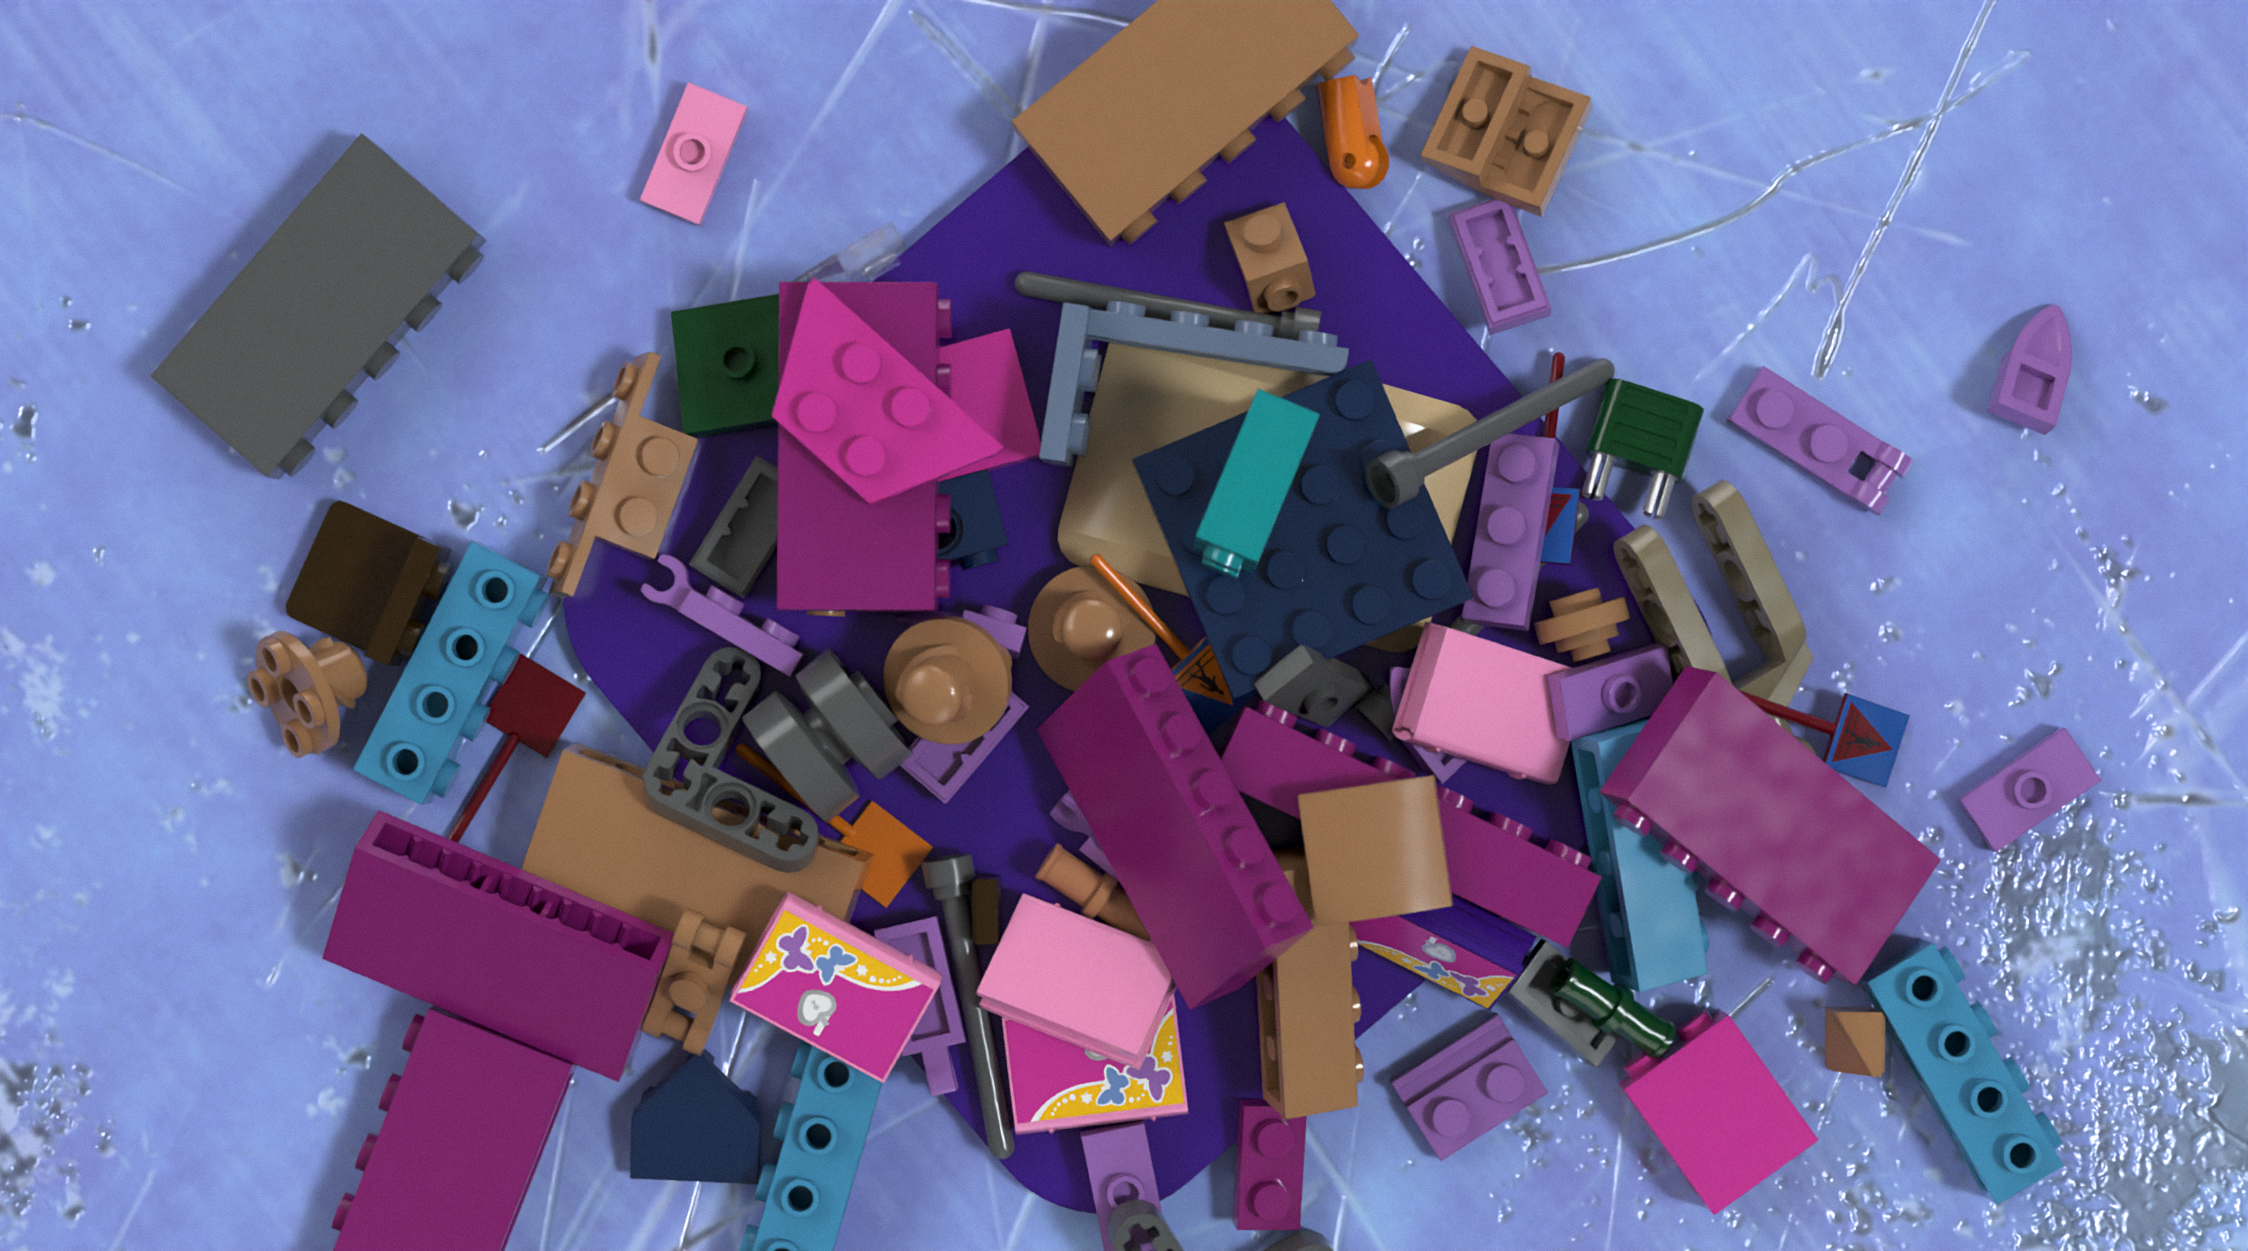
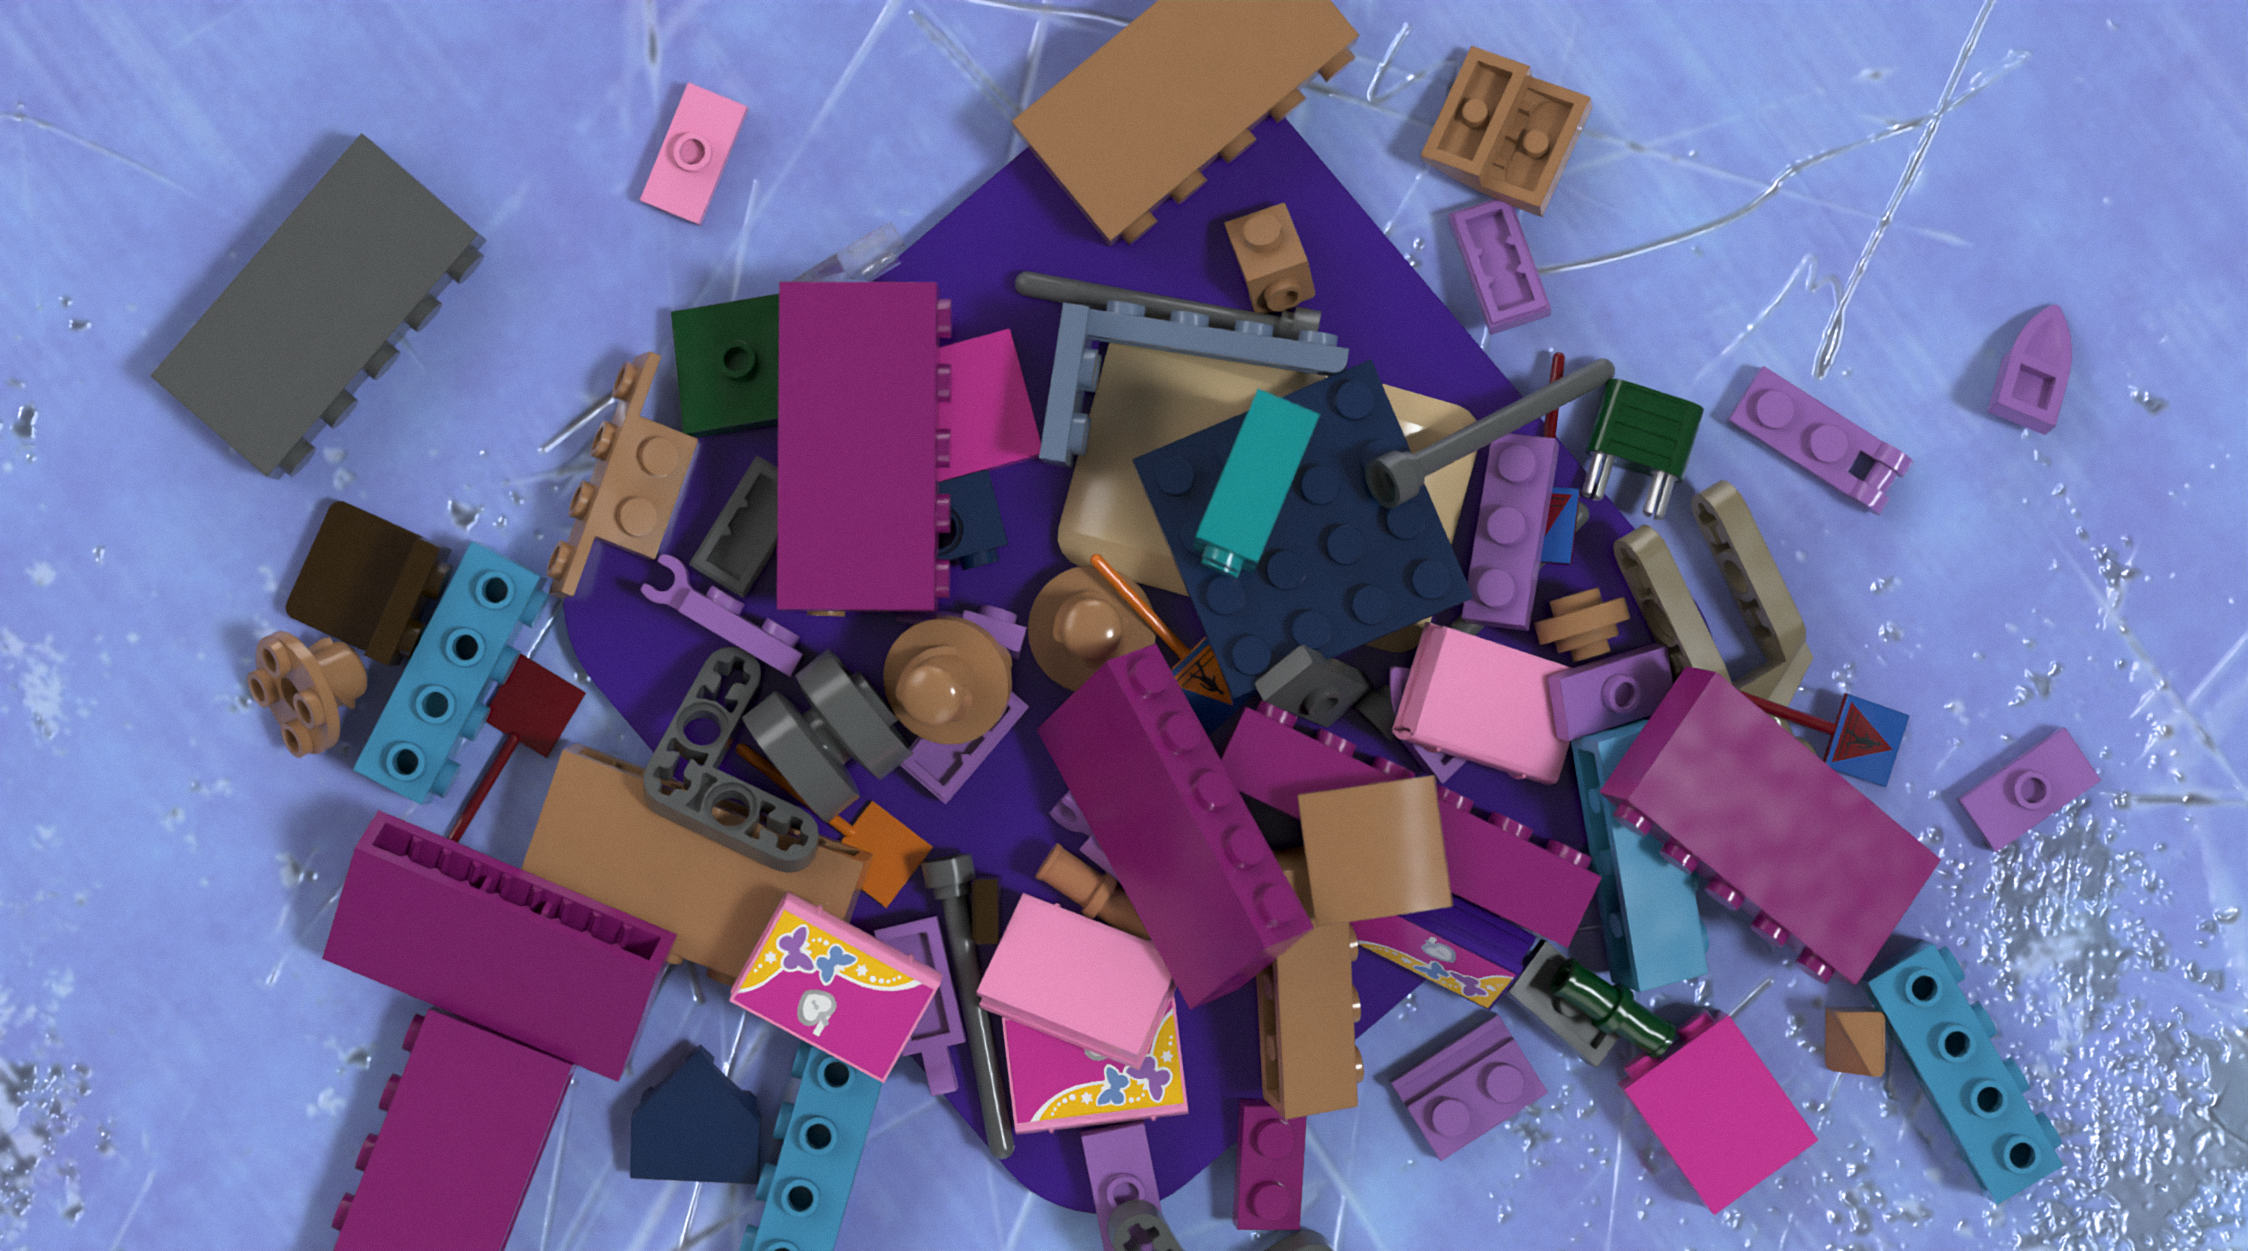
(695, 980): medium nougat plate -> none
(869, 406): dark pink wing -> none
(1352, 132): orange piece -> none

